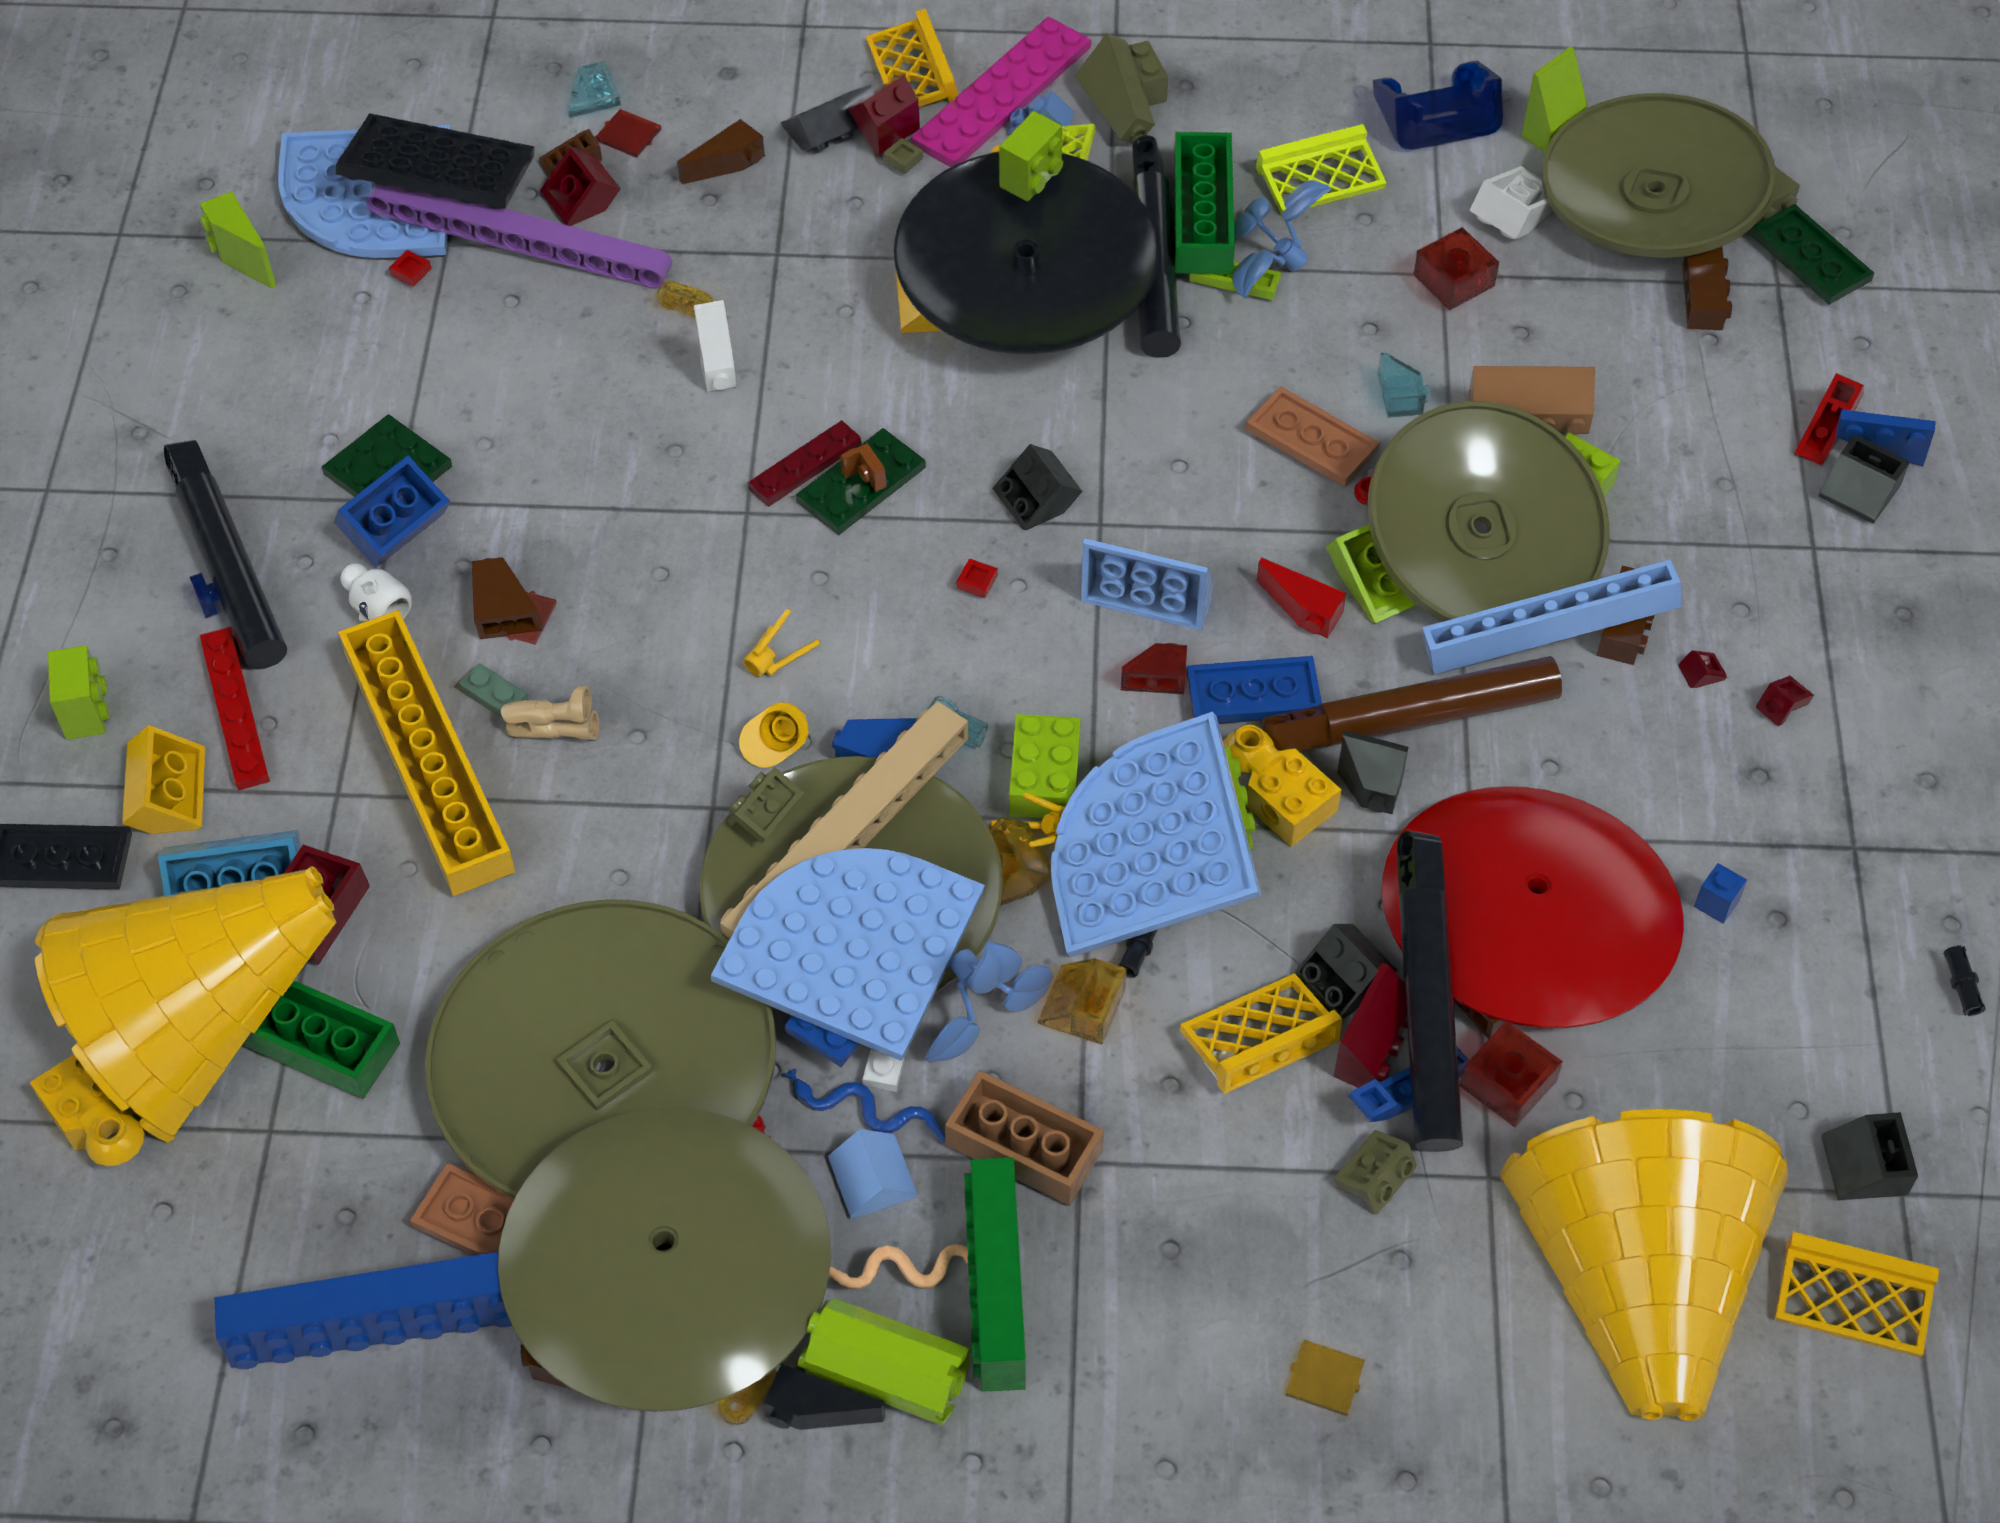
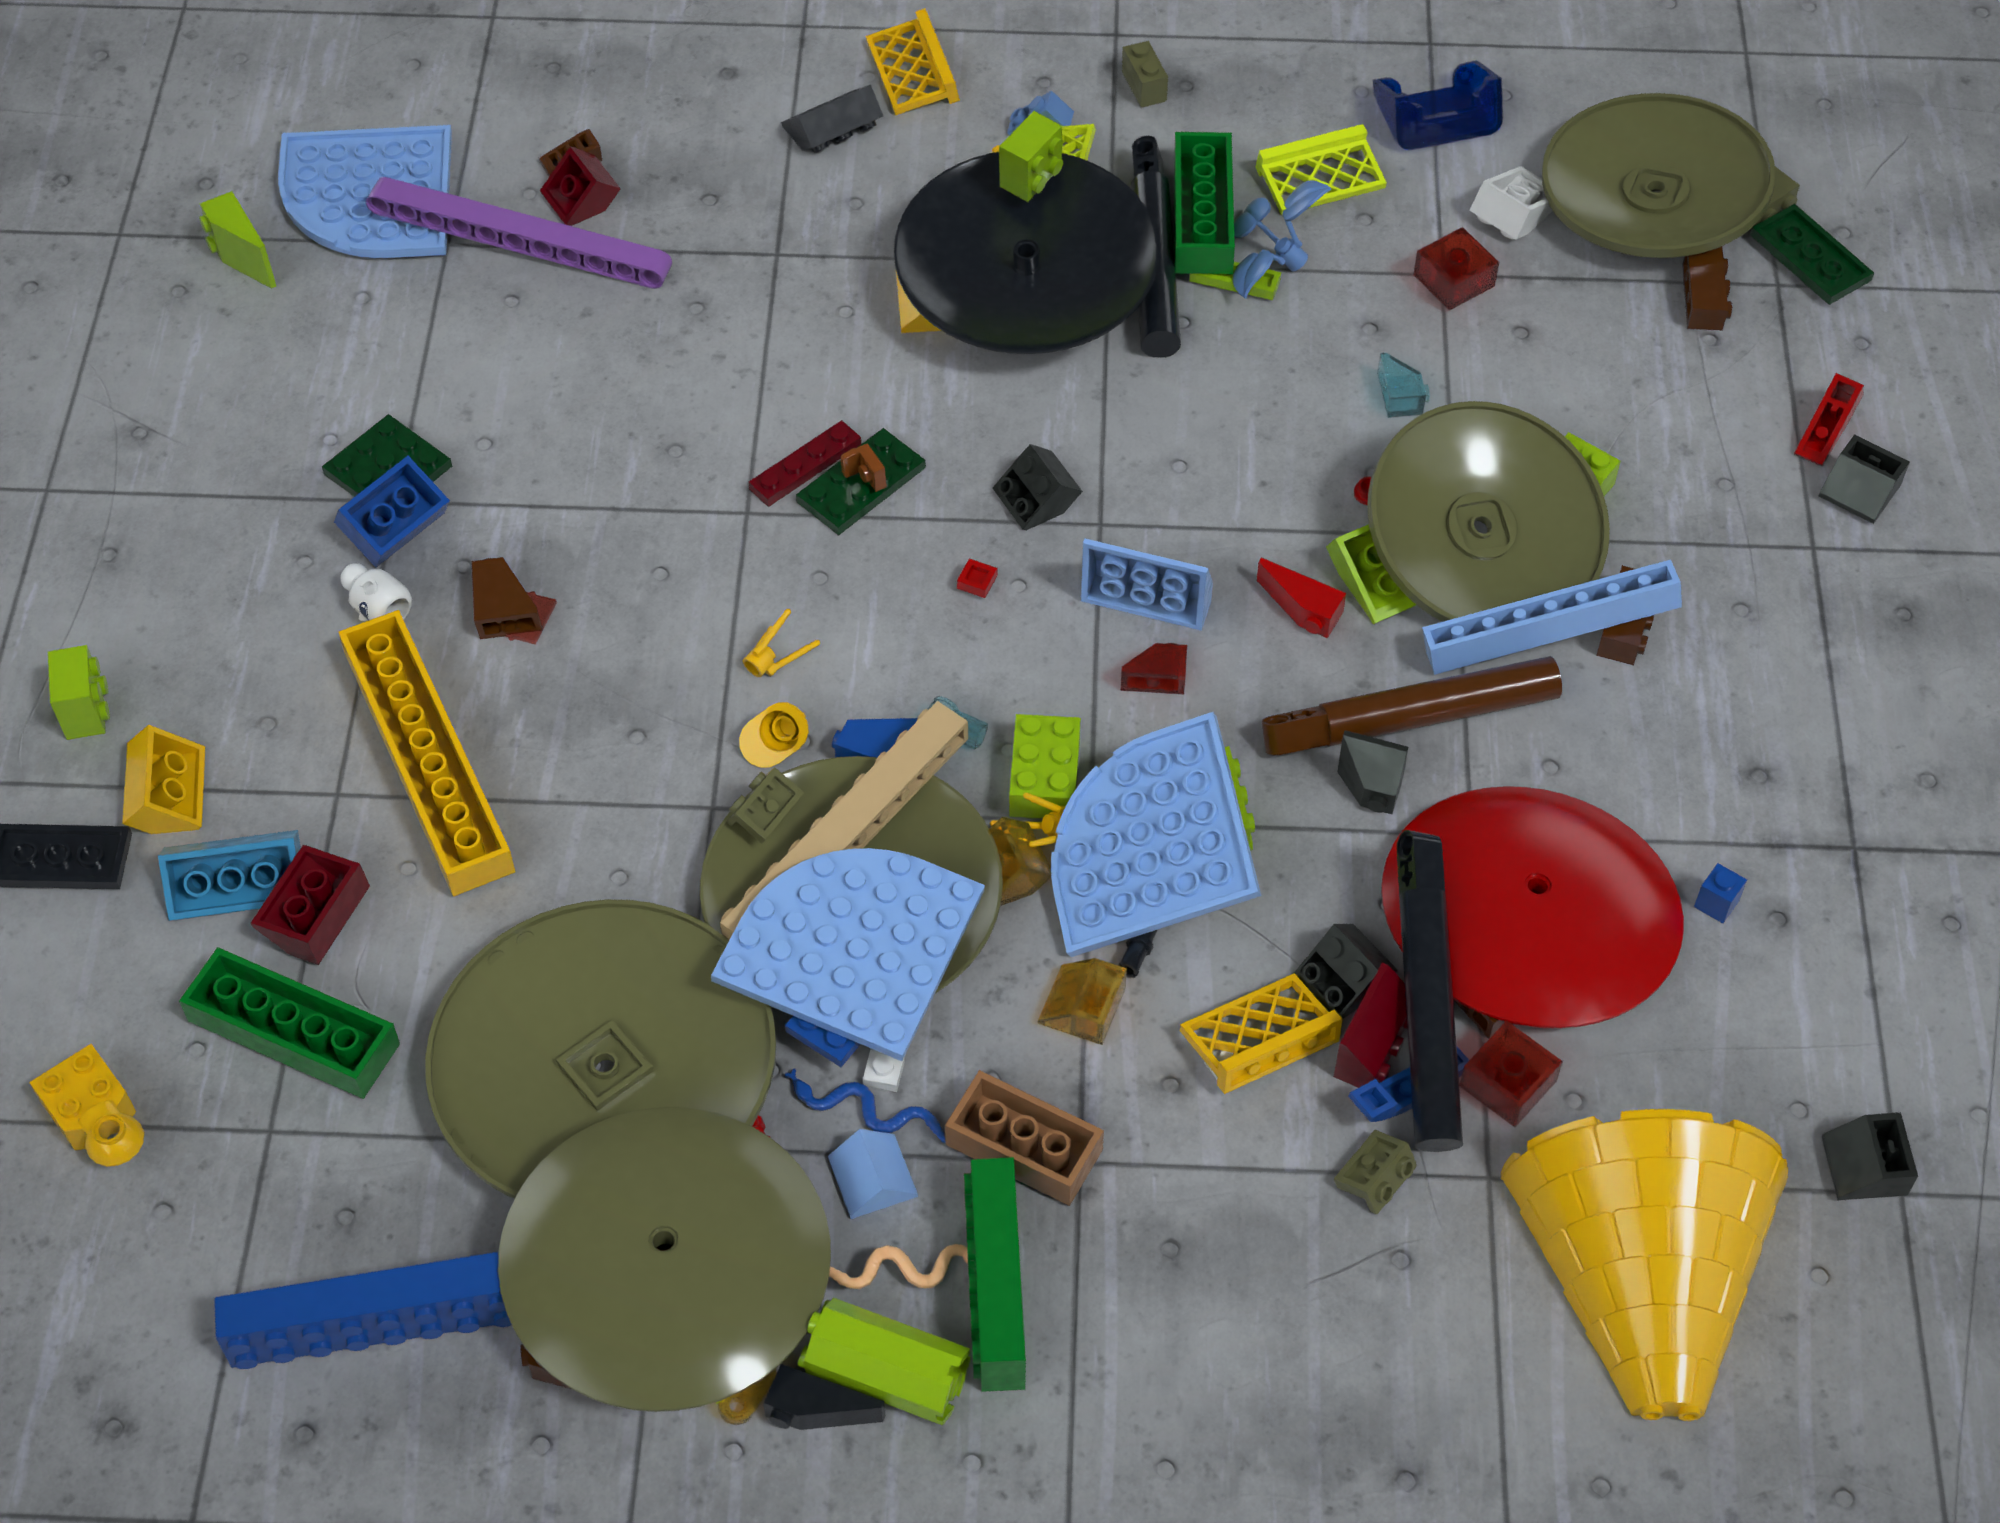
(177, 984): yellow cone -> none
(205, 594): clear blue plate -> none
(225, 556): black piece -> none
(234, 709): red plate -> none
(410, 268): red plate -> none
(435, 161): black plate -> none
(463, 1212): nougat plate -> none
(490, 689): sand green plate -> none
(553, 720): tan piece -> none
(593, 90): clear light blue wing -> none
(628, 133): clear red piece -> none
(681, 297): clear yellow plate -> none
(715, 346): white slope -> none
(723, 154): reddish brown slope -> none
(887, 114): dark red slope -> none
(903, 155): olive plate -> none
(995, 968): medium blue plant -> none
(999, 91): dark pink plate -> none
(1116, 89): olive slope -> none
(1253, 688): blue plate -> none
(1283, 785): yellow brick -> none
(1312, 436): nougat plate -> none
(1325, 1377): clear yellow piece -> none
(1551, 393): medium nougat slope -> none
(1553, 98): lime slope -> none
(1701, 669): dark red slope -> none
(1782, 698): dark red bracket -> none
(1865, 1264): yellow fence -> none
(1899, 435): blue wing -> none
(1964, 980): black pin -> none

